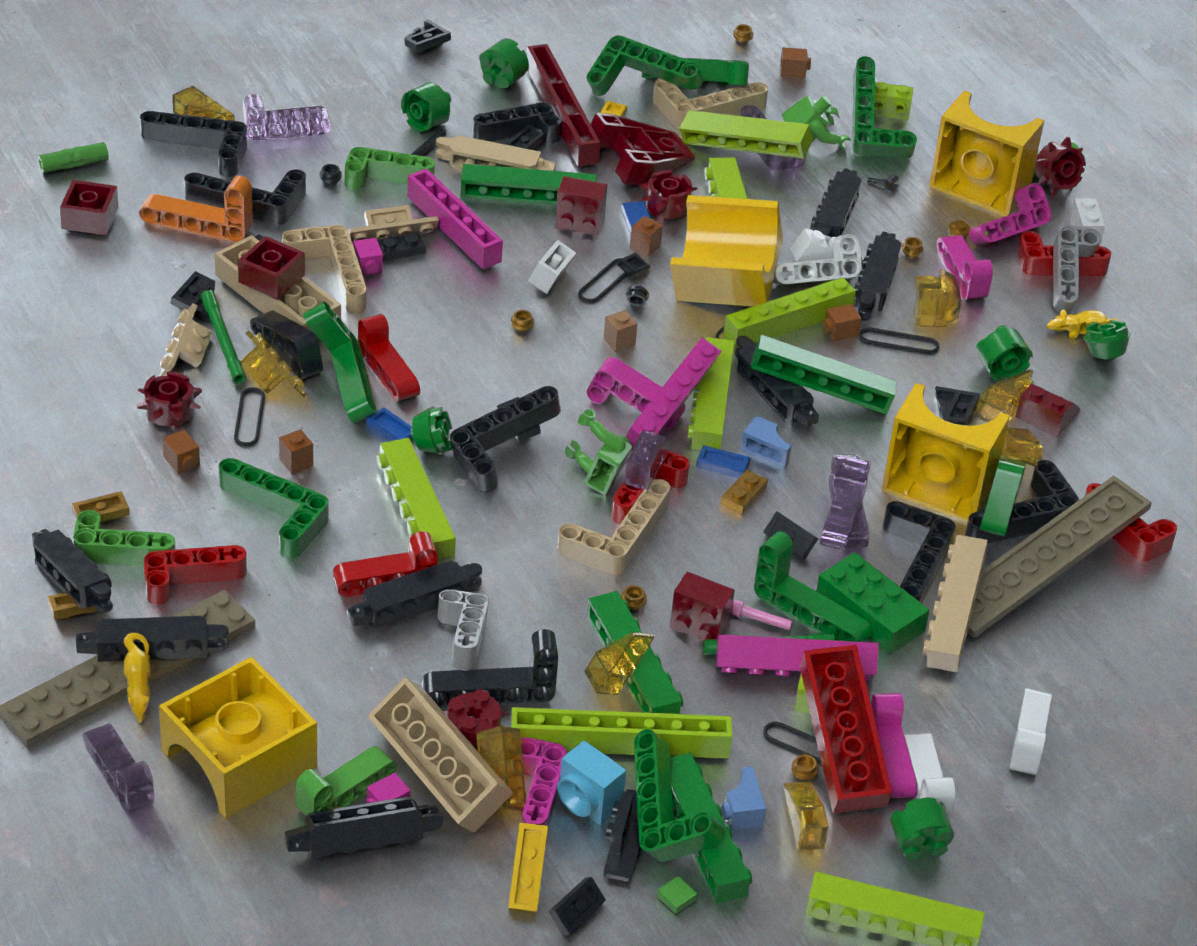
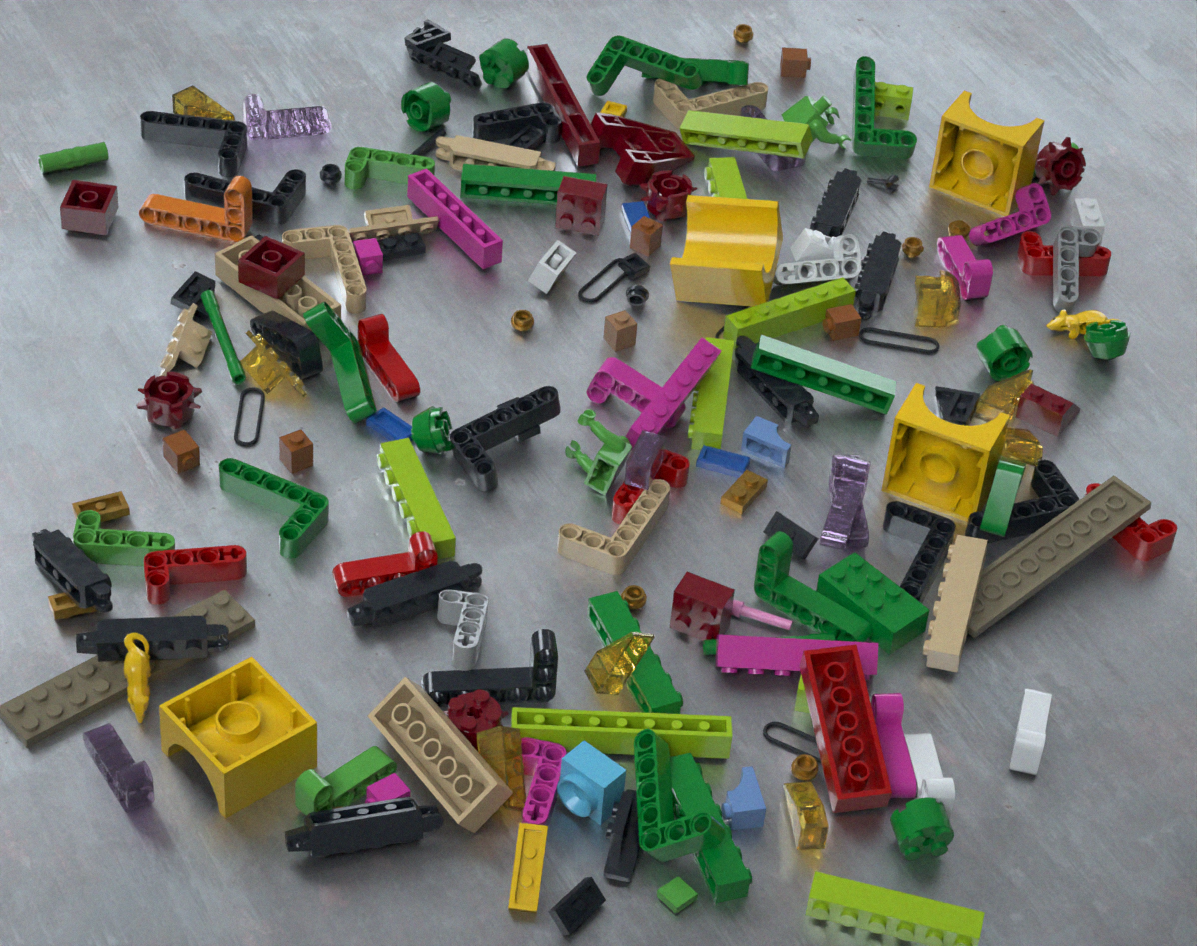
(448, 60): none -> black bracket

